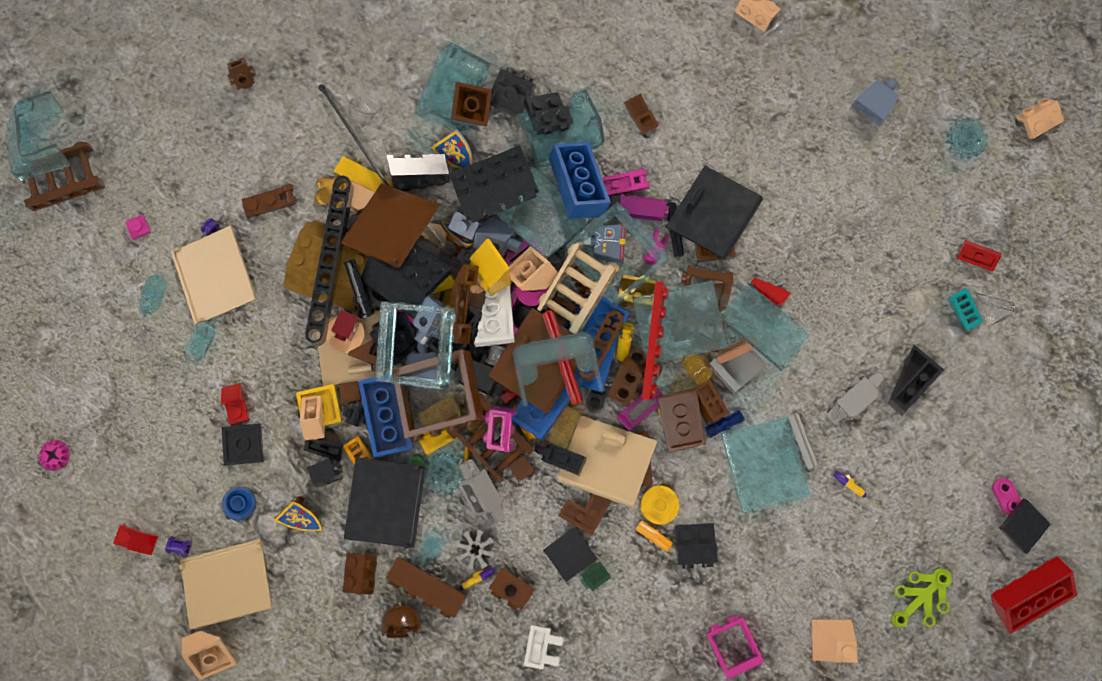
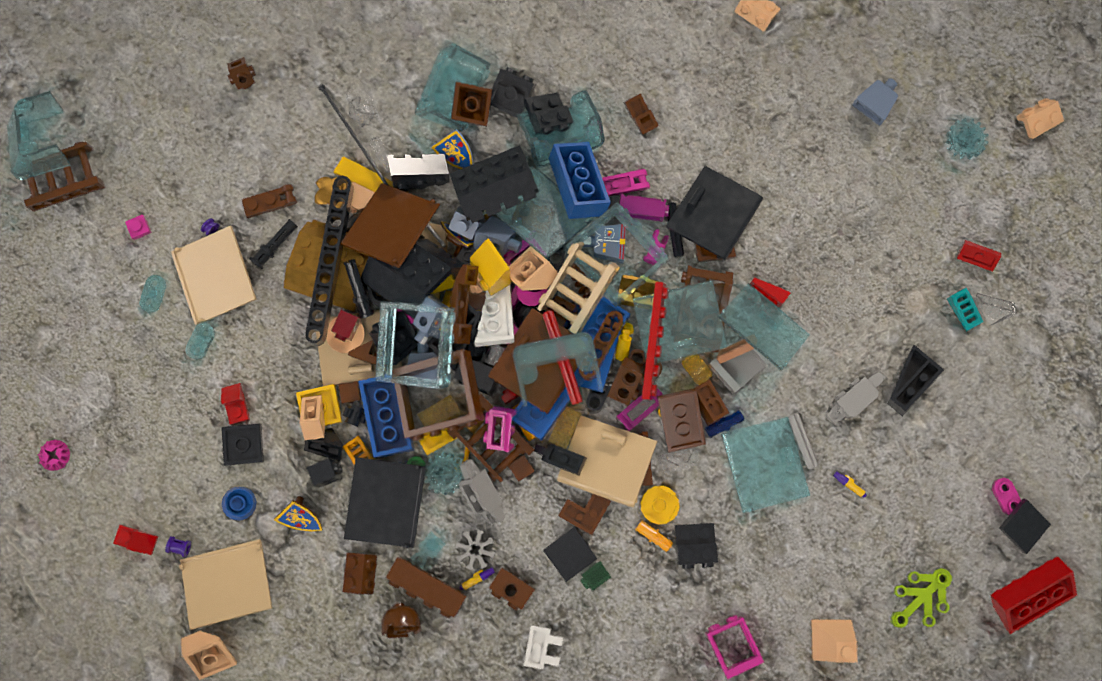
(268, 252): none -> black pin

